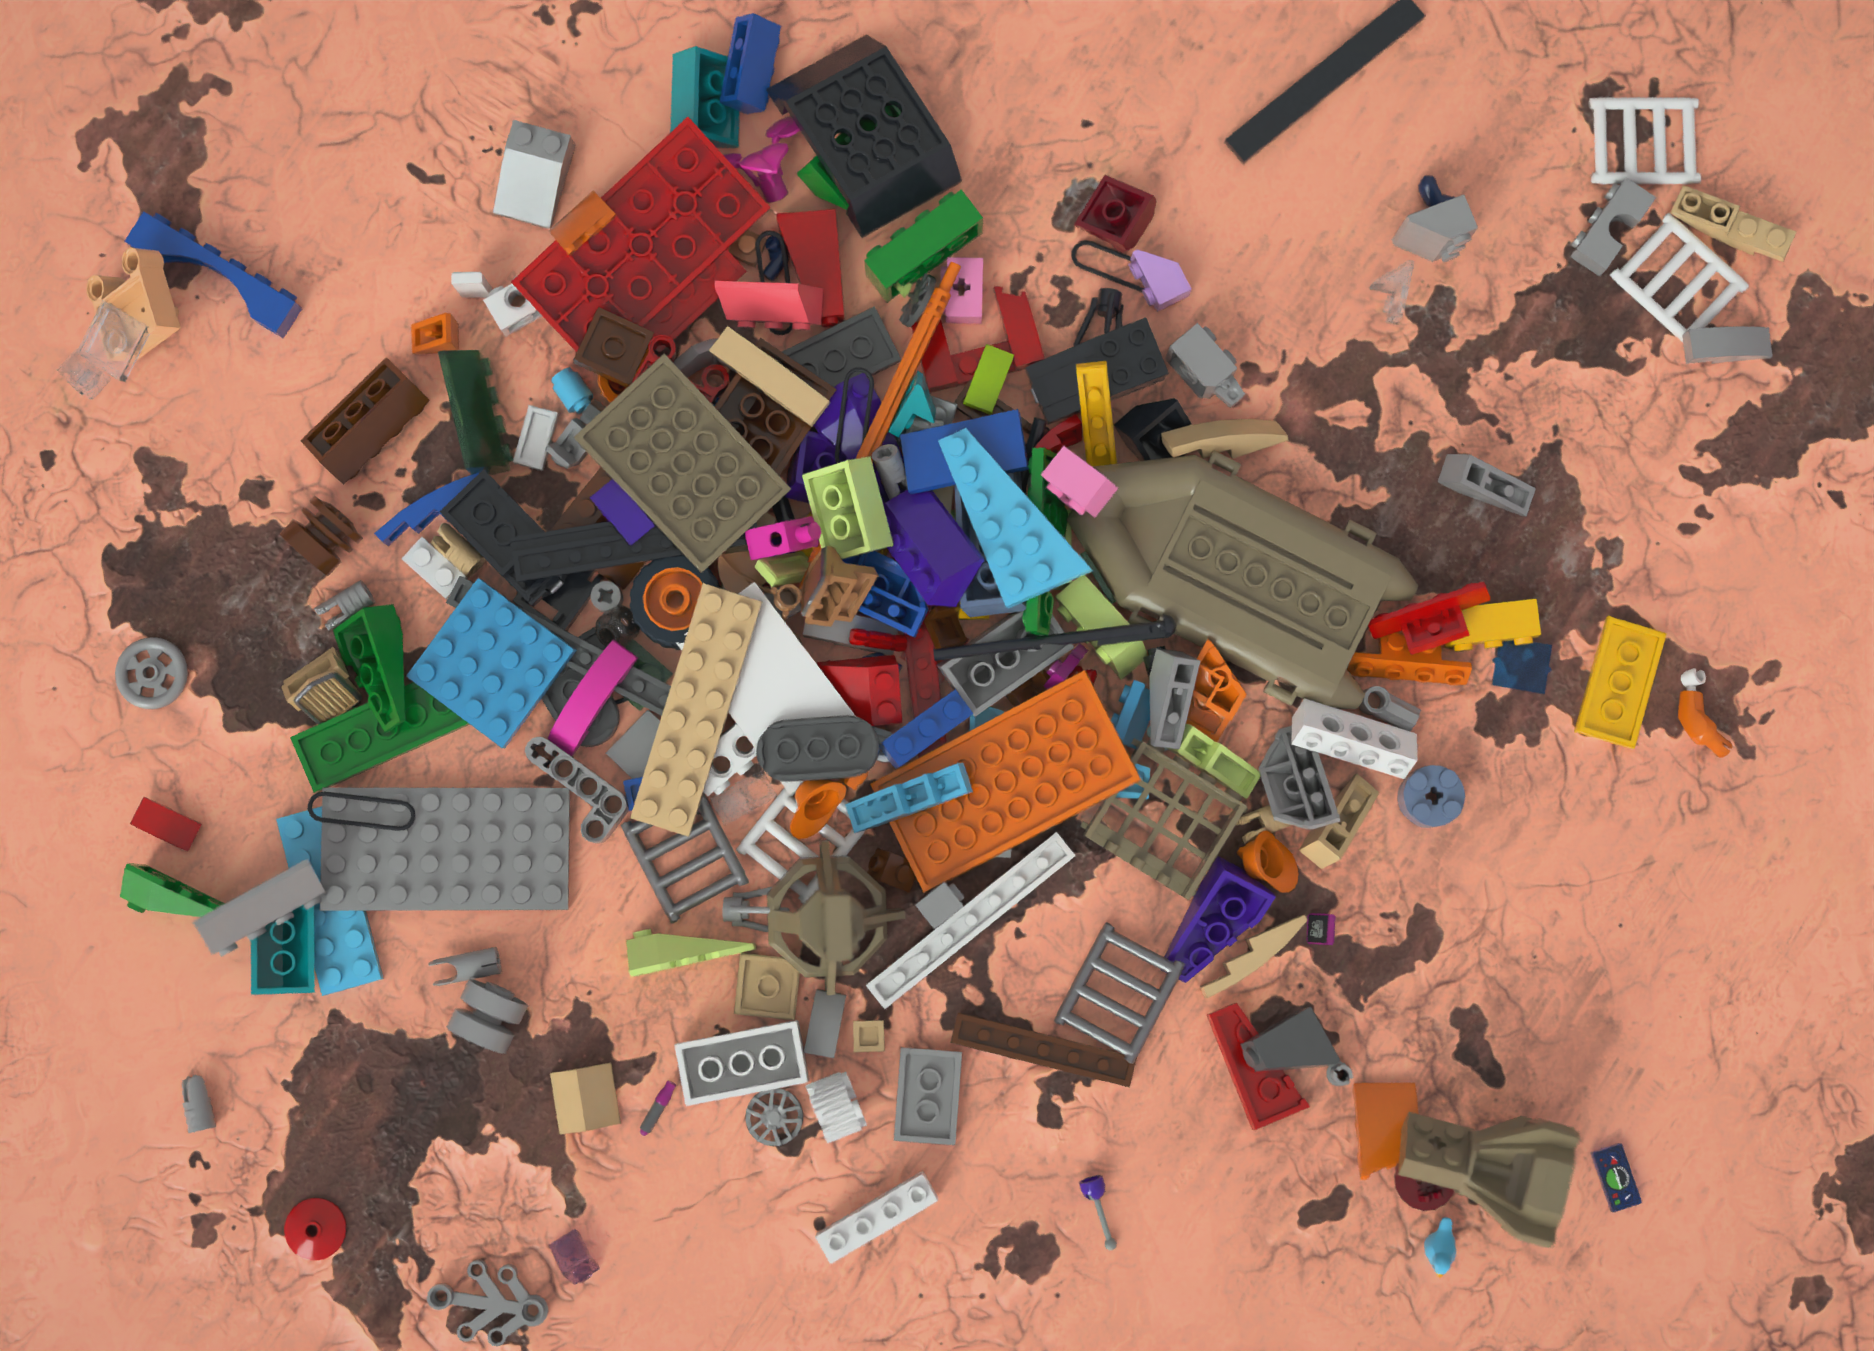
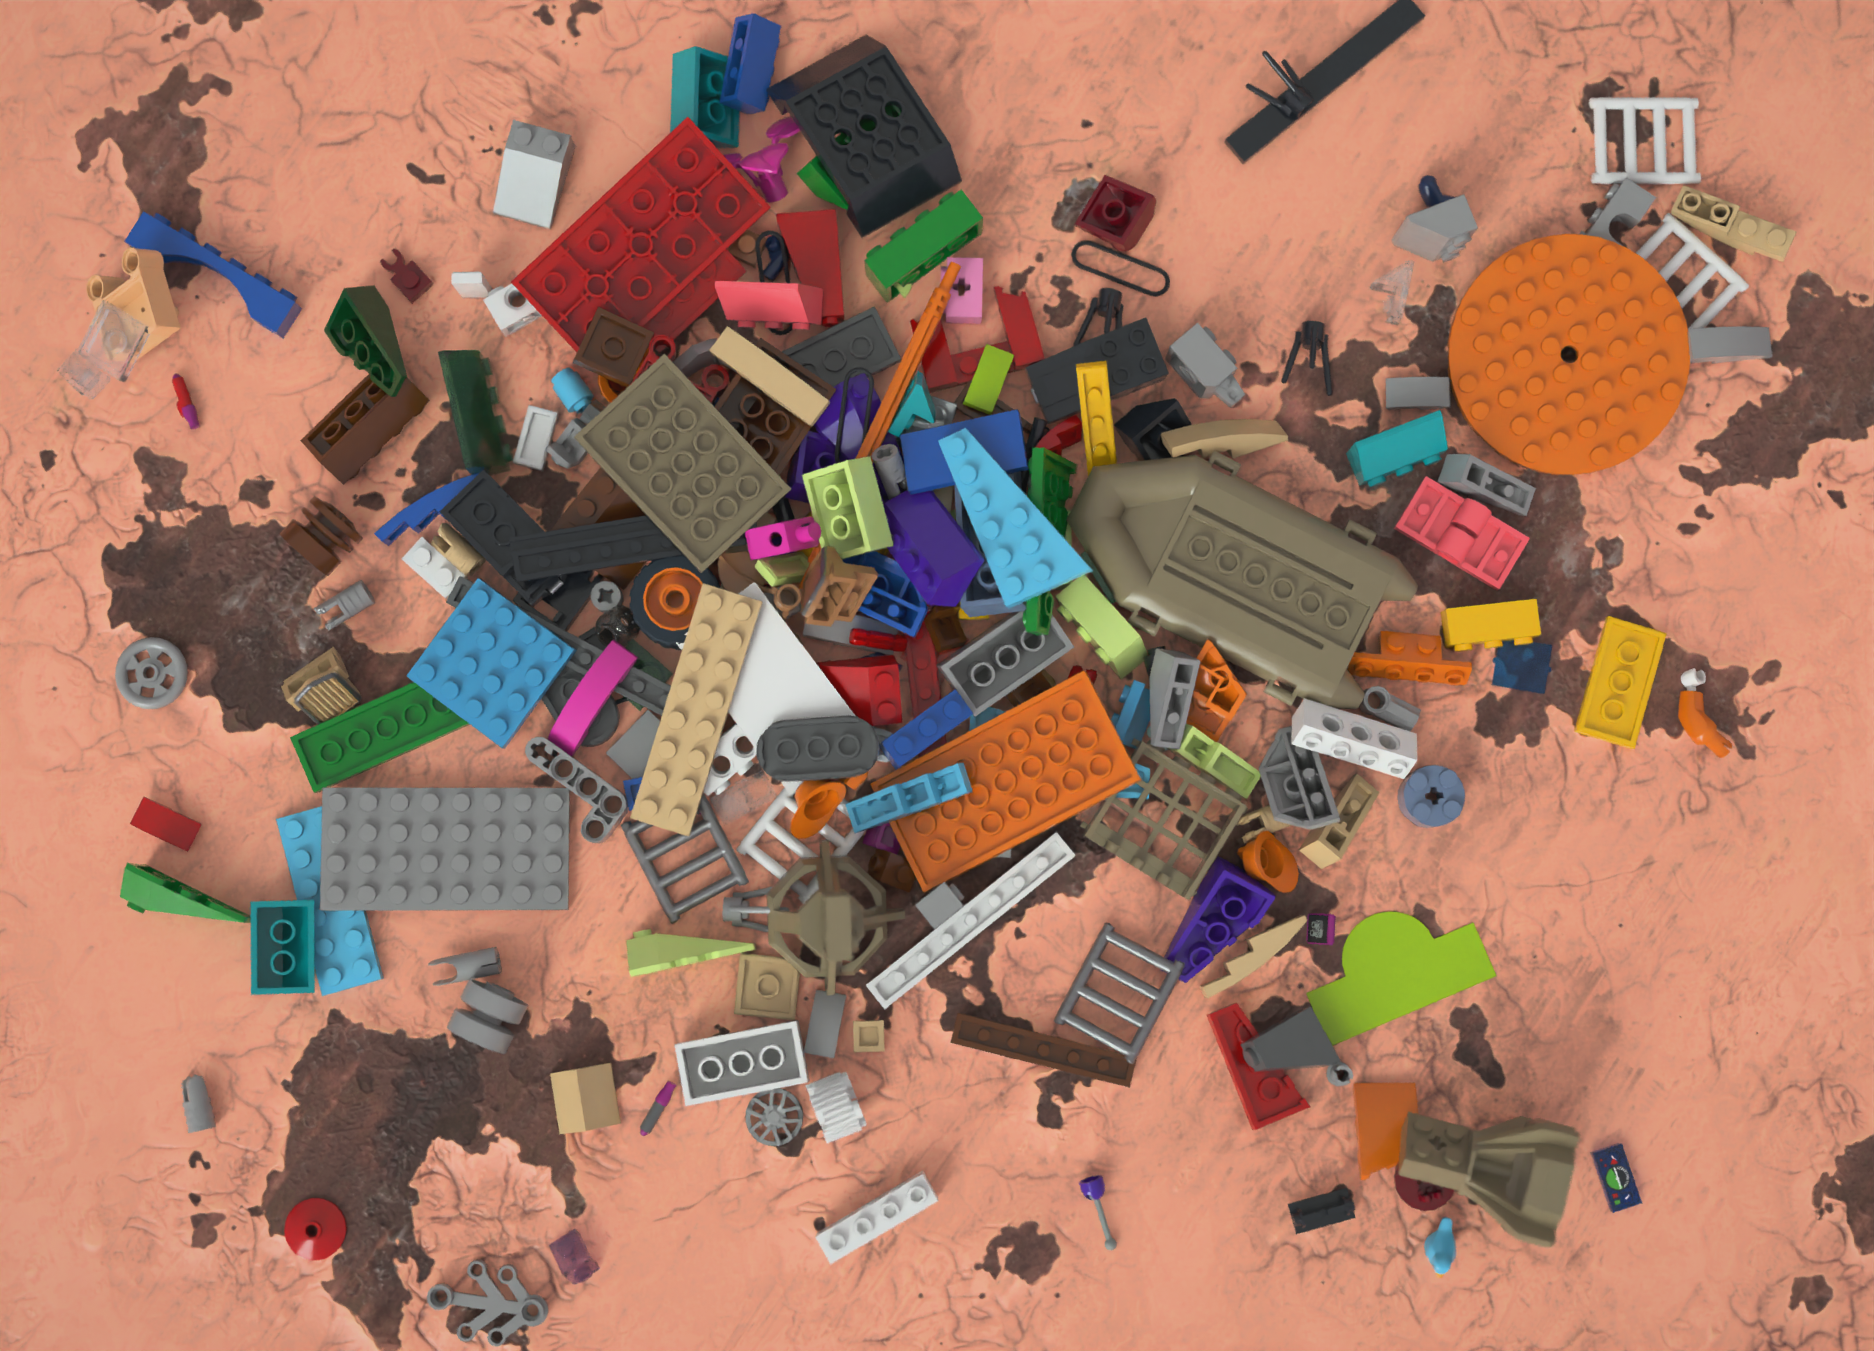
(184, 403): none -> piece
(258, 907): light grey slope -> none
(364, 798): black piece -> none
(365, 333): none -> dark green wedge
(374, 648): green wedge -> none
(408, 278): none -> dark red plate
(435, 334): orange slope -> none
(582, 222): orange slope -> none
(622, 512): dark purple slope -> none
(882, 838): none -> magenta slope
(918, 300): dark grey wheel -> none
(927, 1096): light grey plate -> none
(1060, 670): magenta plate -> none
(1078, 483): bright pink brick -> none
(1104, 636): black bar -> none
(1161, 278): lavender slope -> none
(1297, 98): none -> black plant
(1312, 337): none -> black plant
(1322, 1210): none -> black hinge
(1394, 970): none -> lime sticker
(1398, 449): none -> teal slope
(1418, 393): none -> light grey slope
(1433, 620): red bracket -> none
(1462, 533): none -> coral plate
(1626, 364): none -> orange plate

